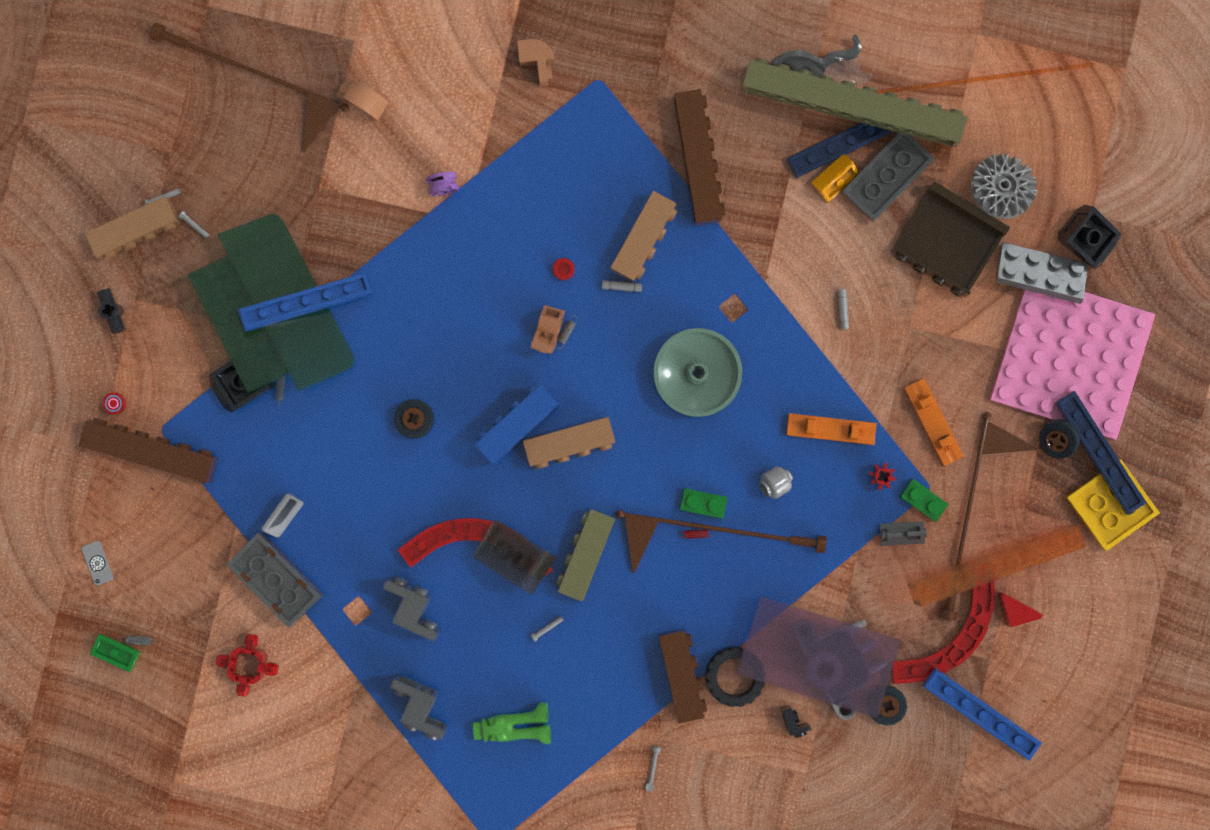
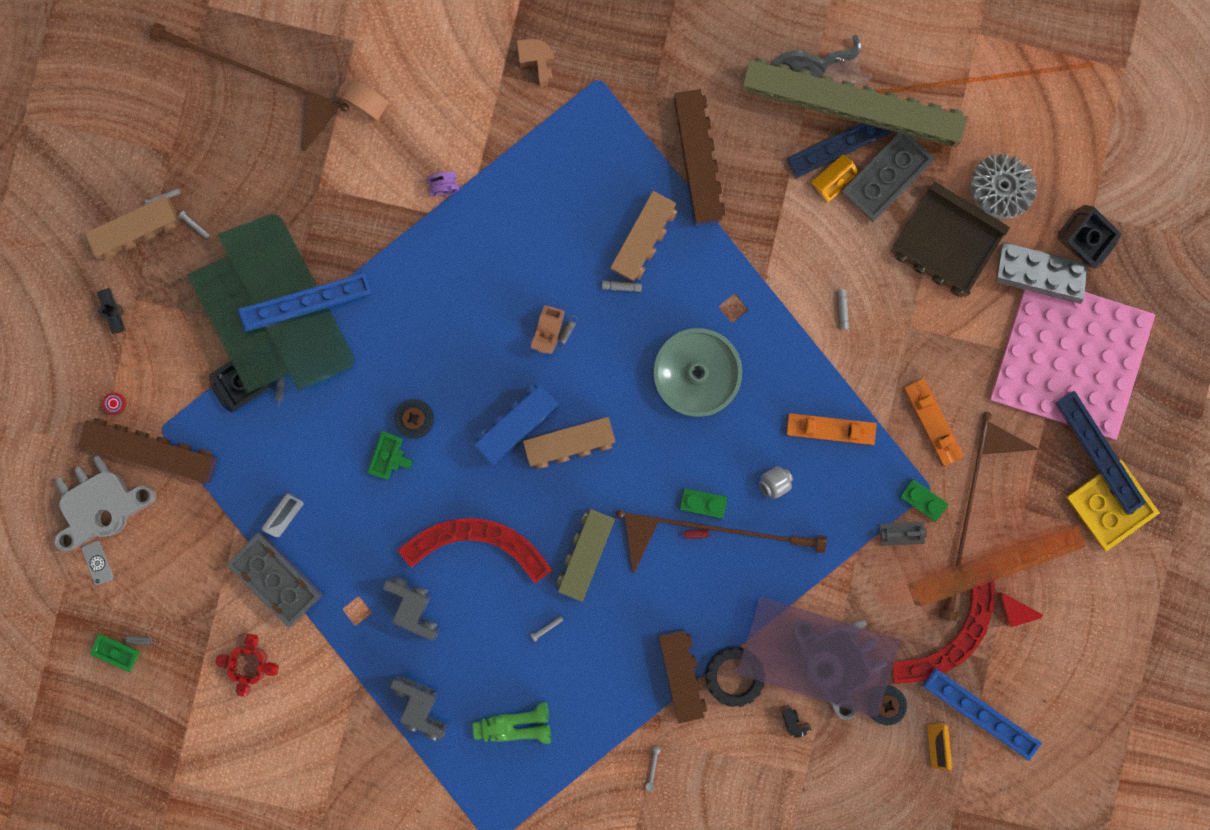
(88, 500): none -> light grey piece
(388, 456): none -> green hinge
(514, 557): clear smoke slope -> none
(563, 269): red tile -> none
(888, 477): red gear -> none
(939, 746): none -> light orange slope
(1051, 440): black wheel -> none

